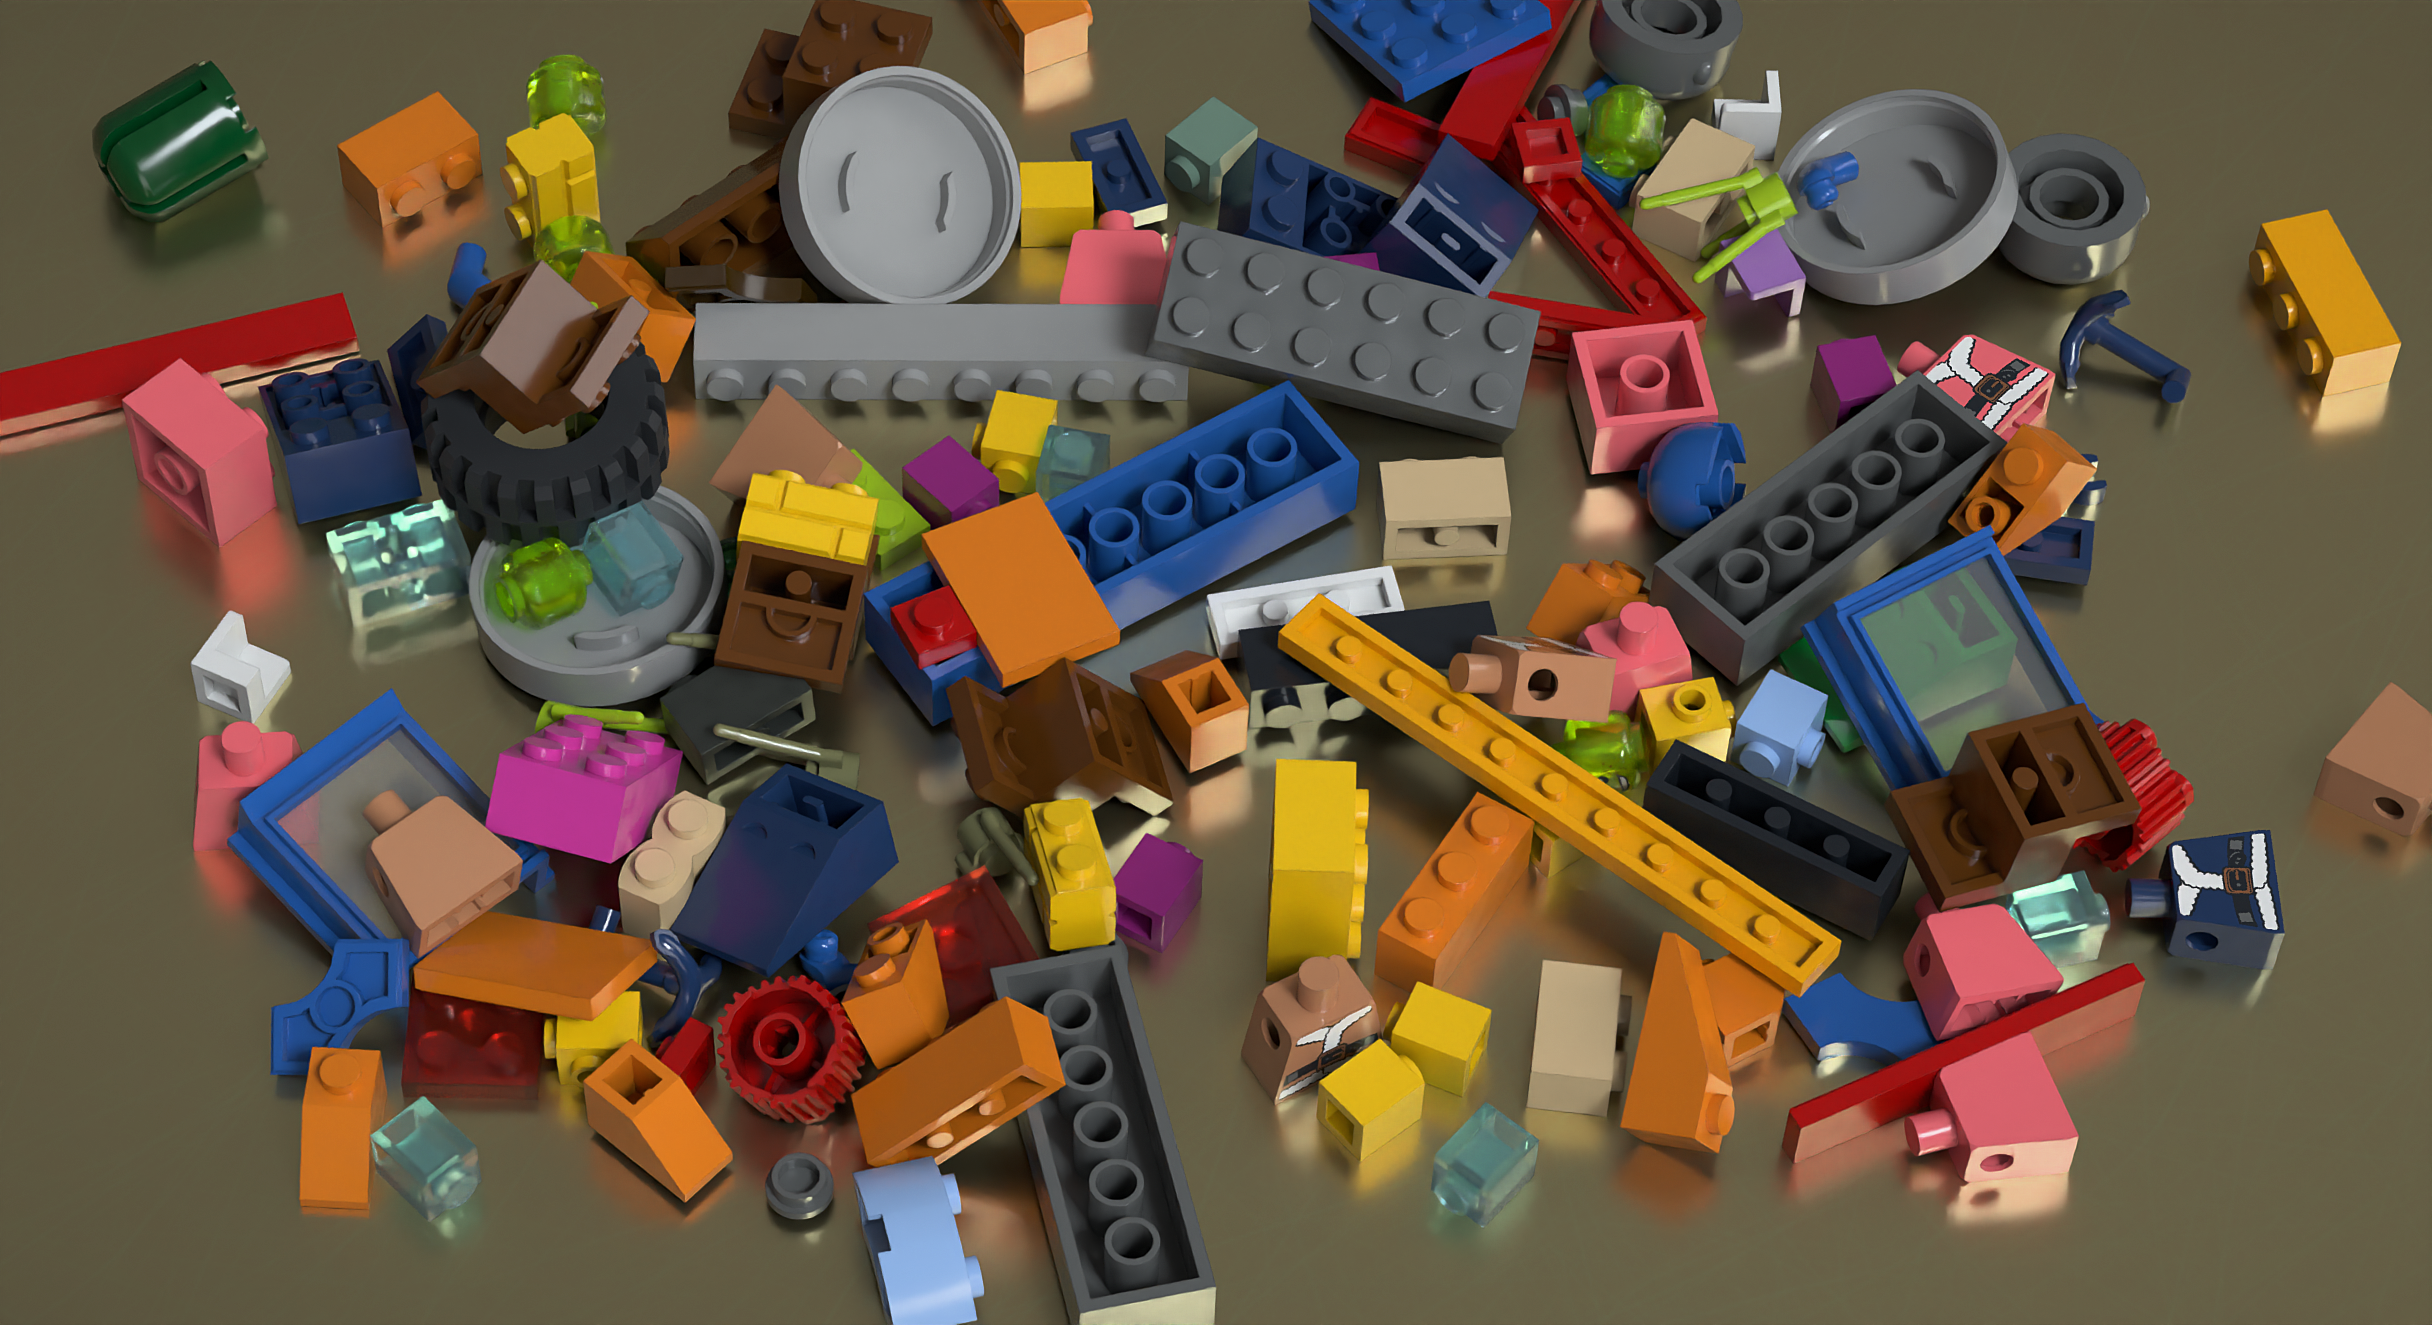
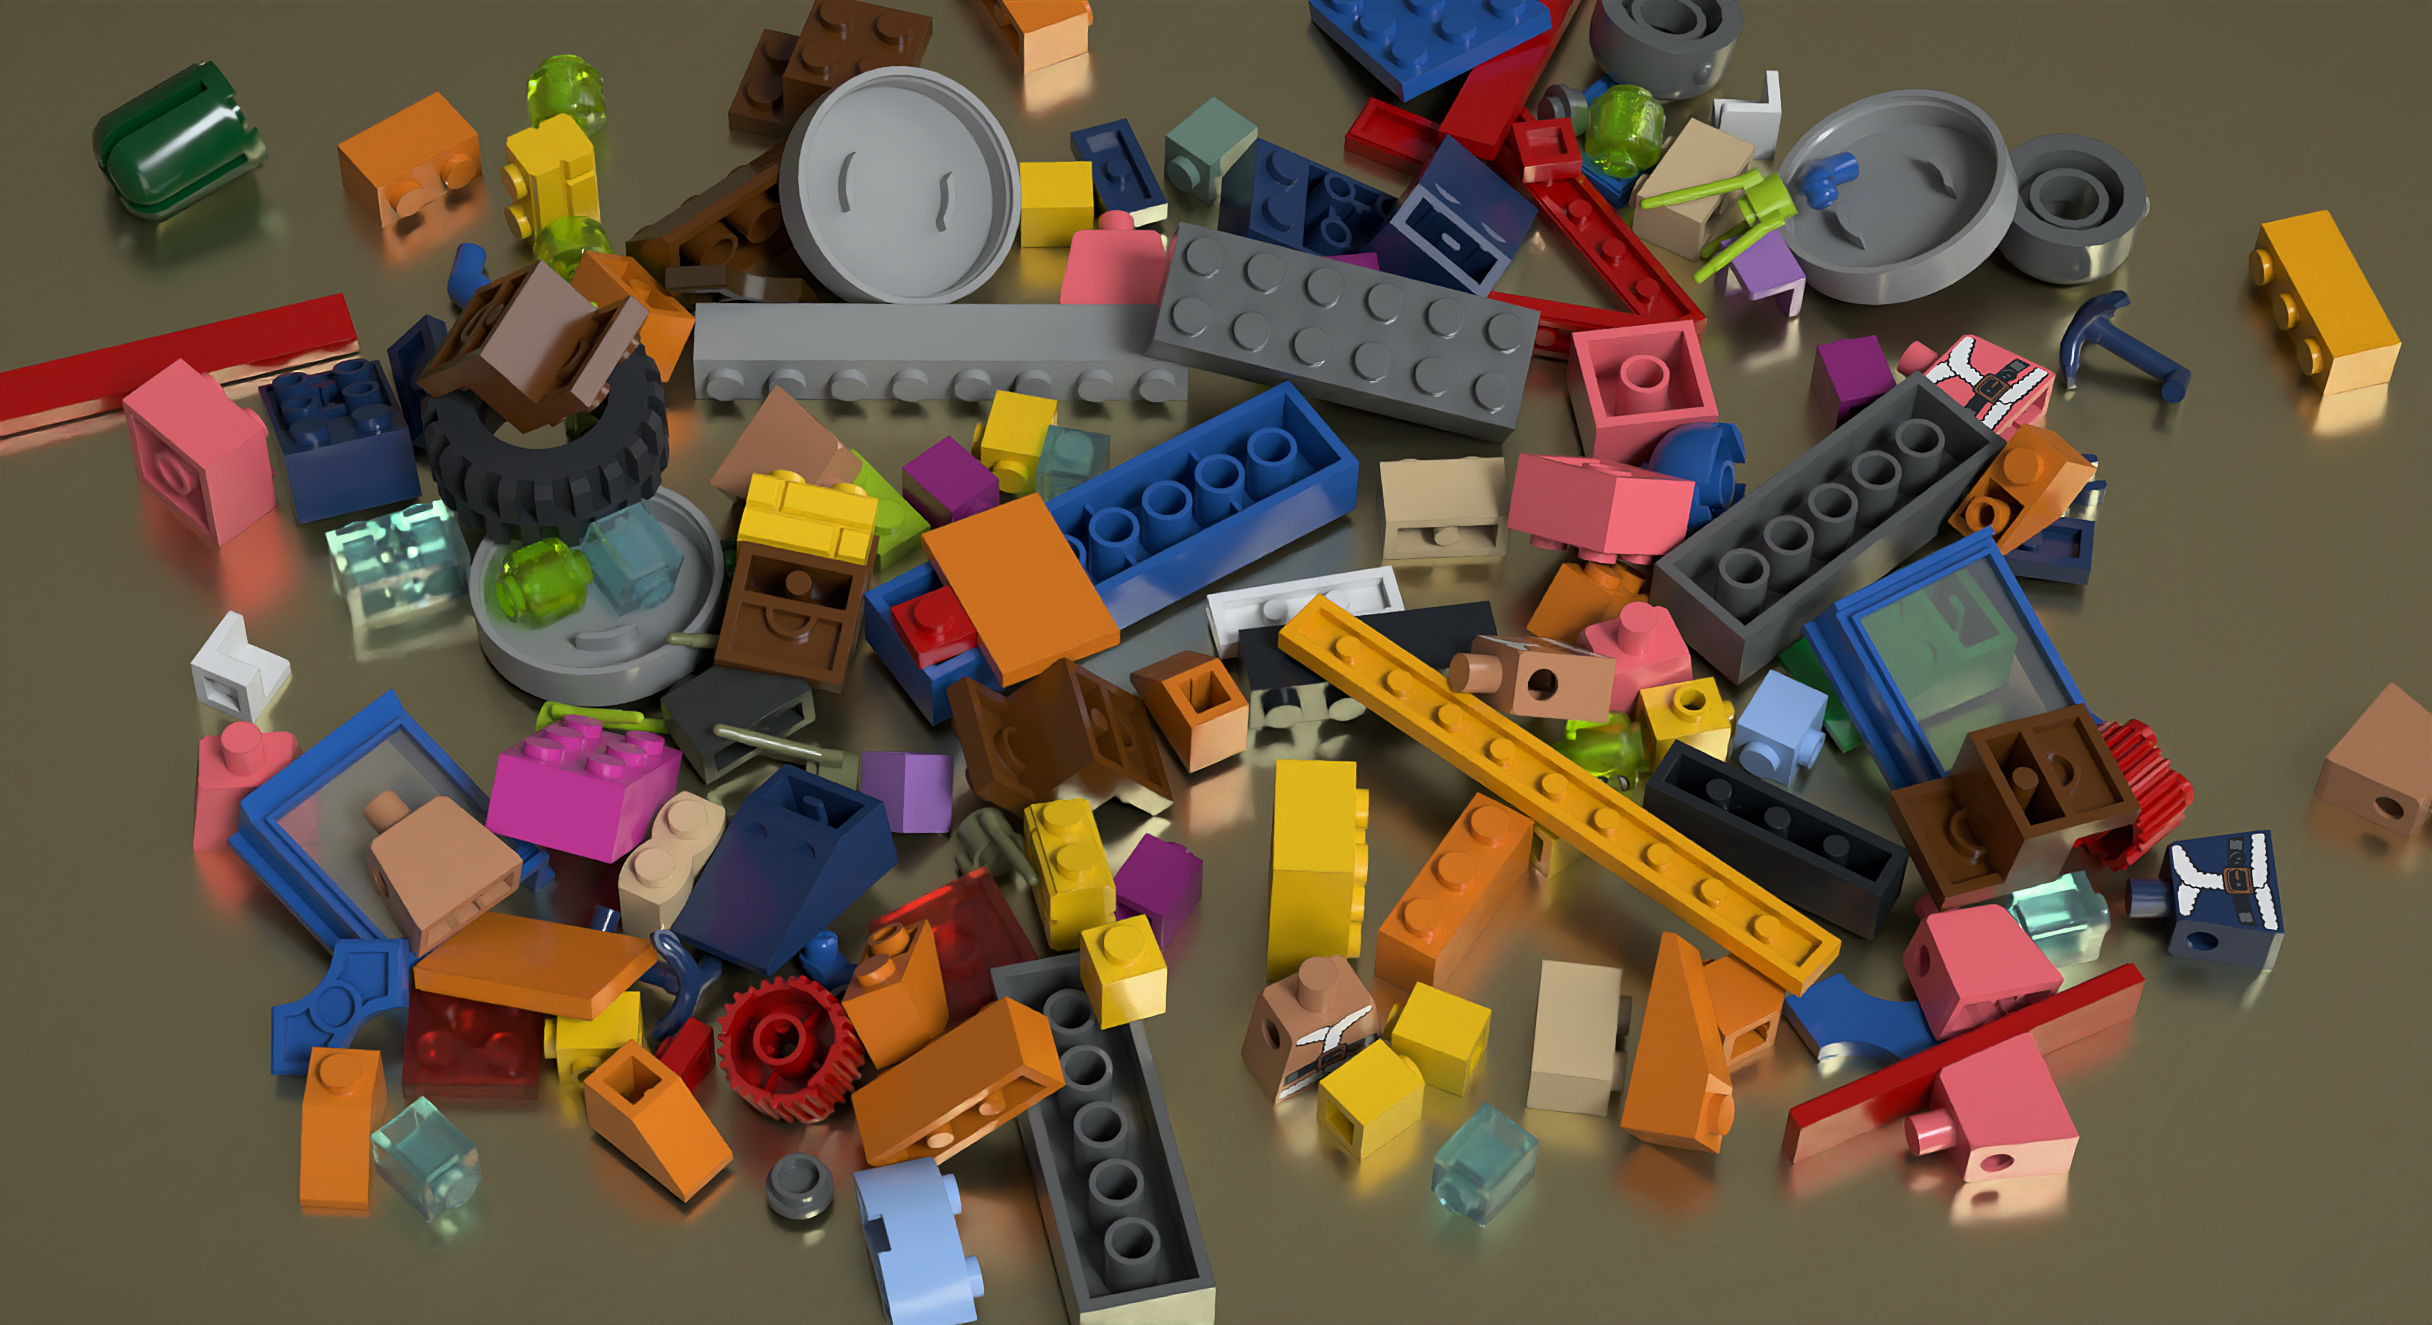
(913, 788): none -> medium lavender panel
(1123, 971): none -> yellow brick
(1599, 507): none -> coral brick

